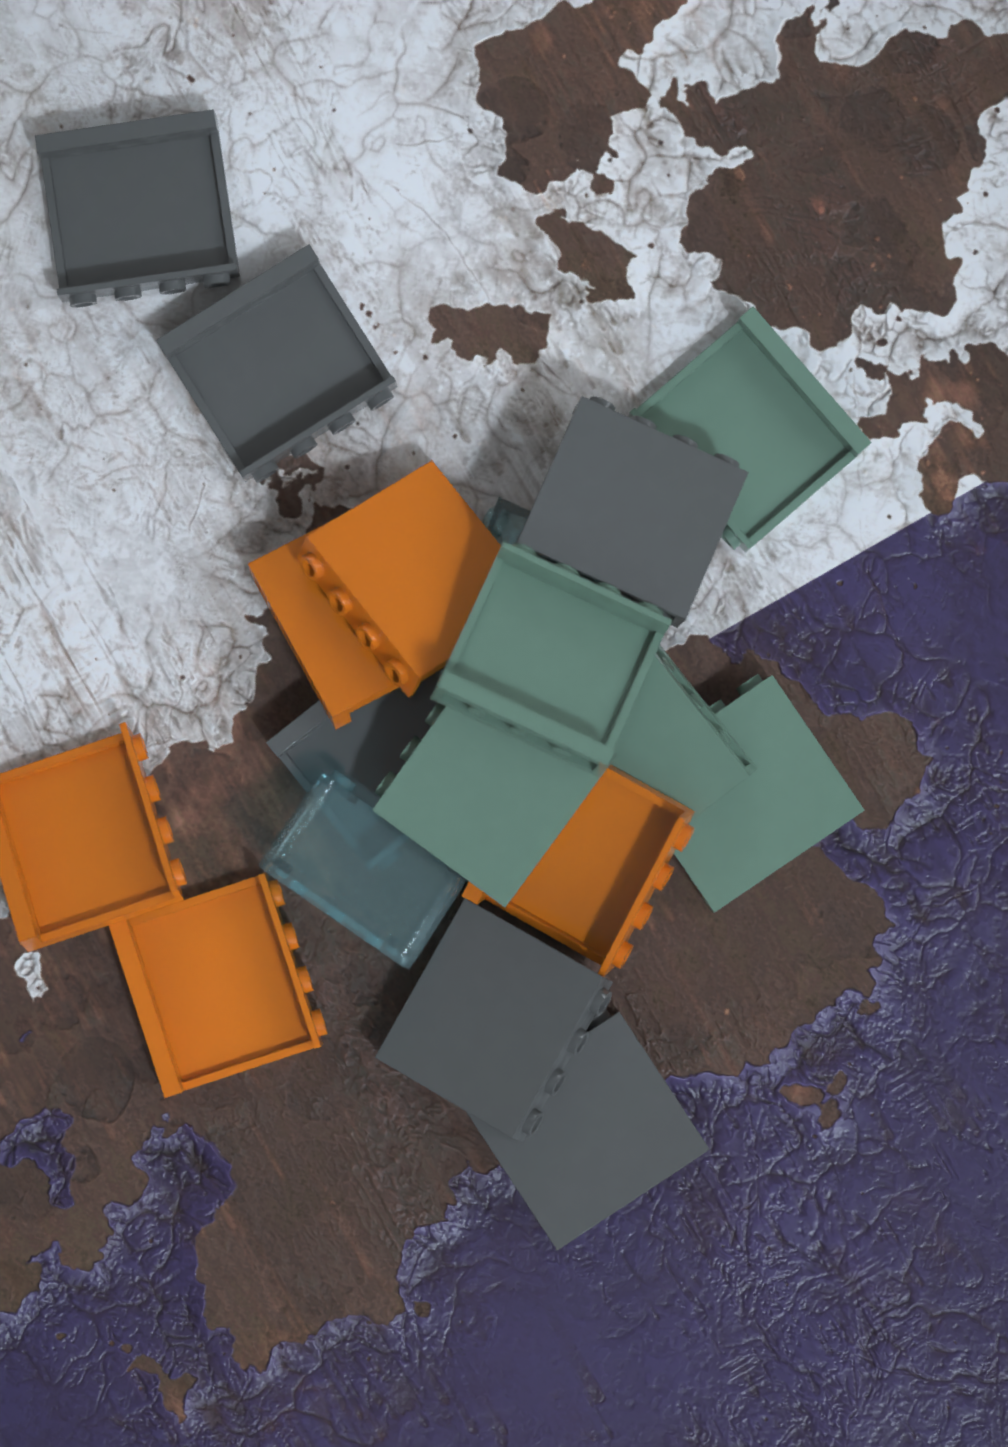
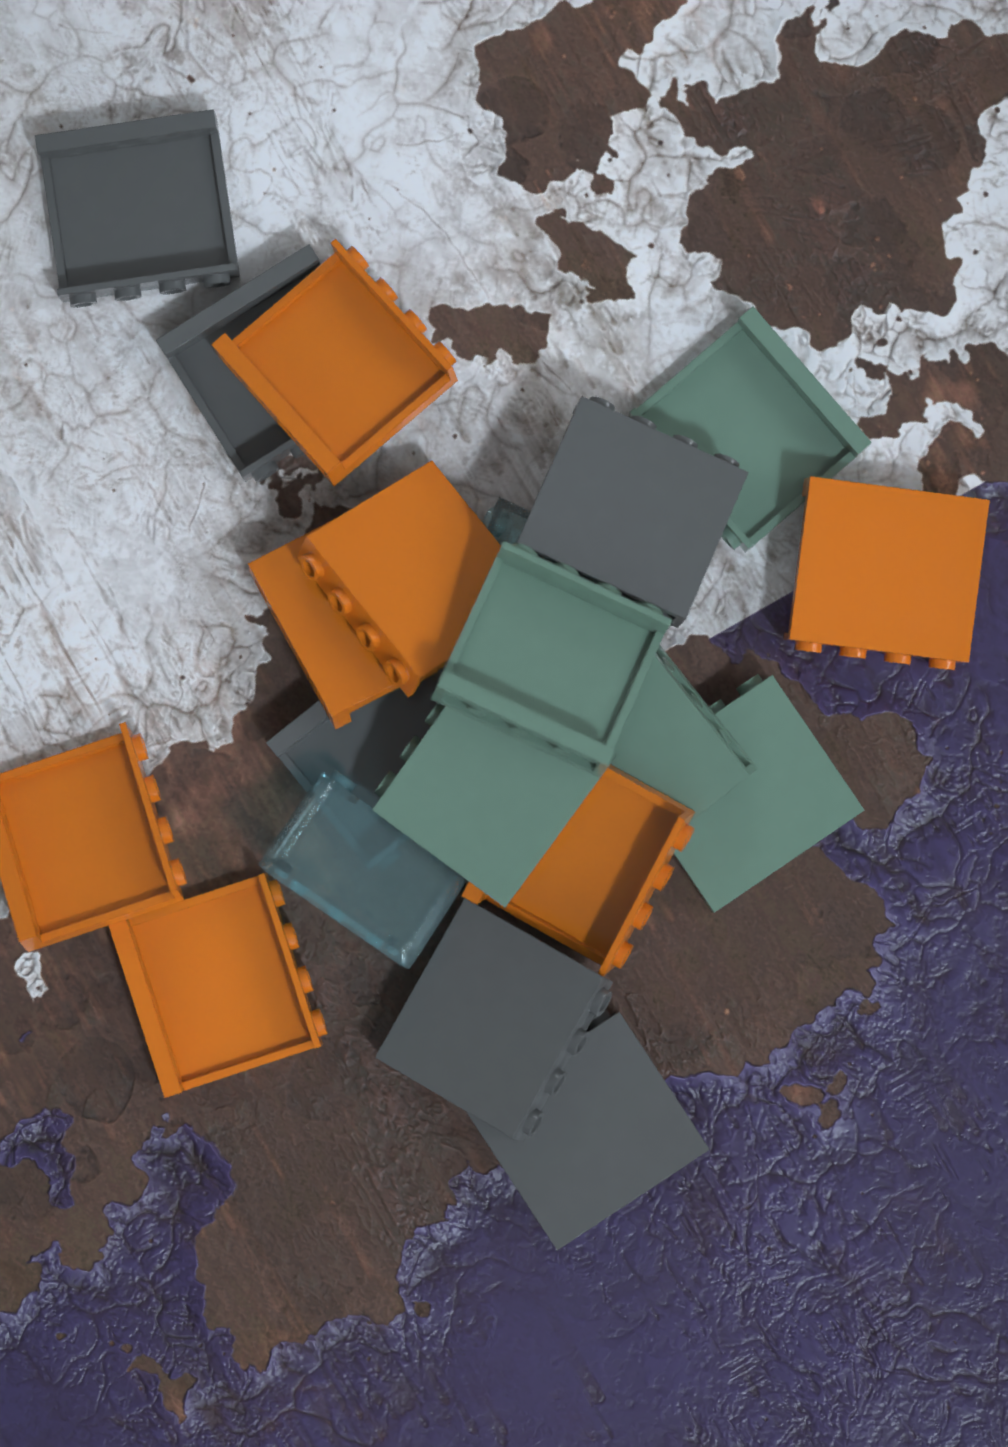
(339, 364): none -> orange panel
(887, 572): none -> orange panel

